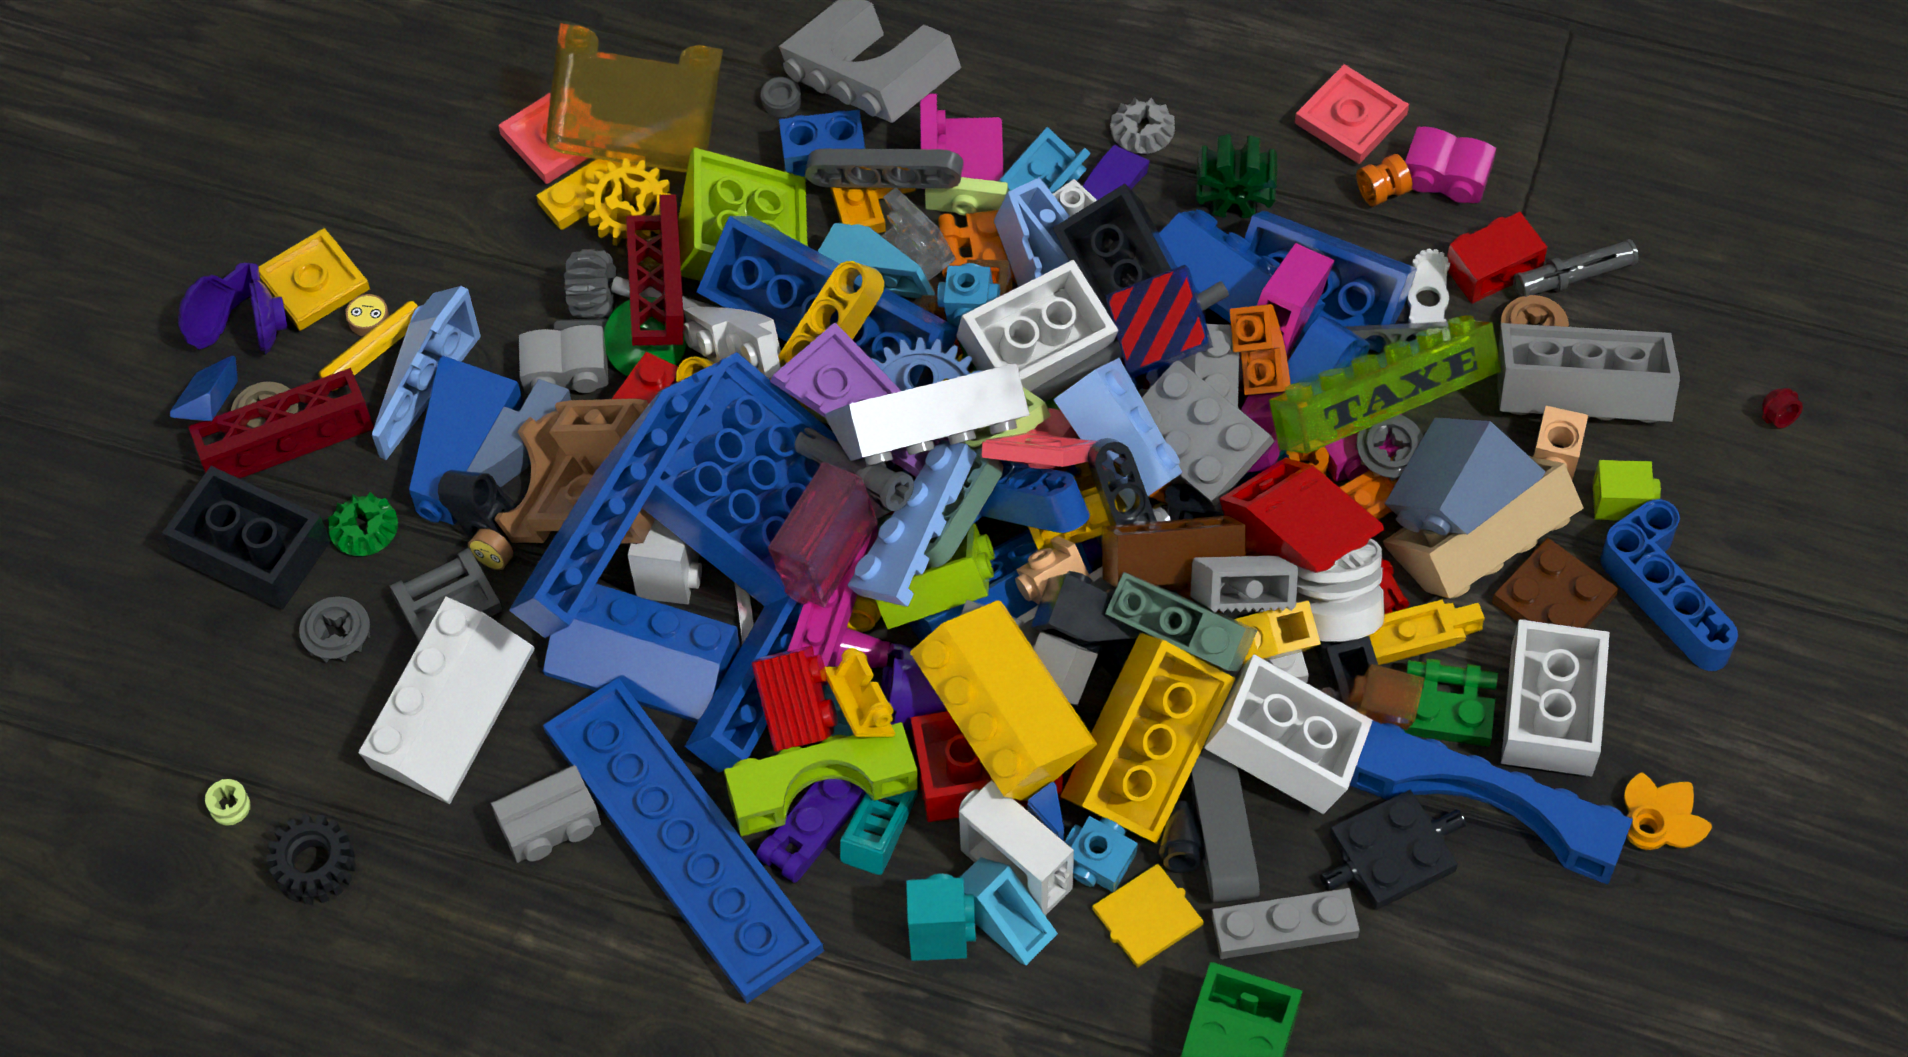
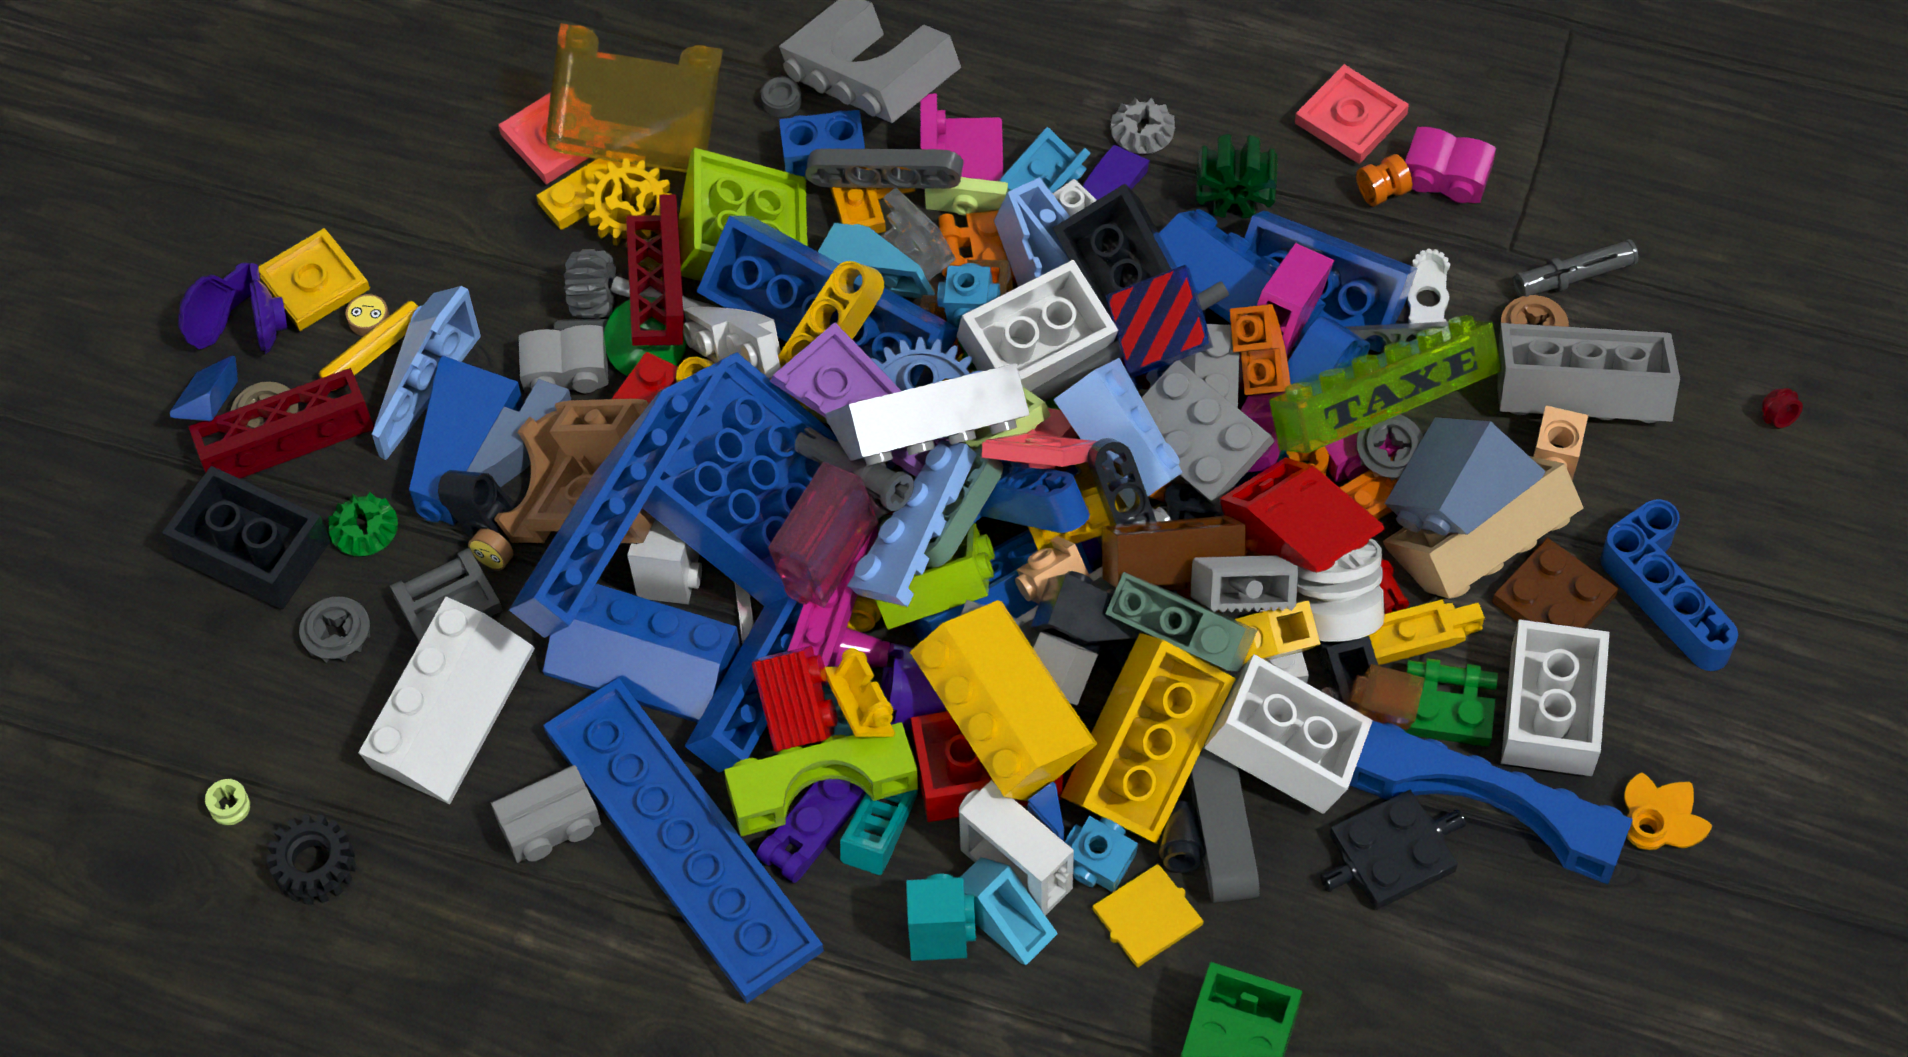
(1285, 923): light grey plate -> none
(1492, 256): red brick -> none
(1623, 488): lime brick -> none

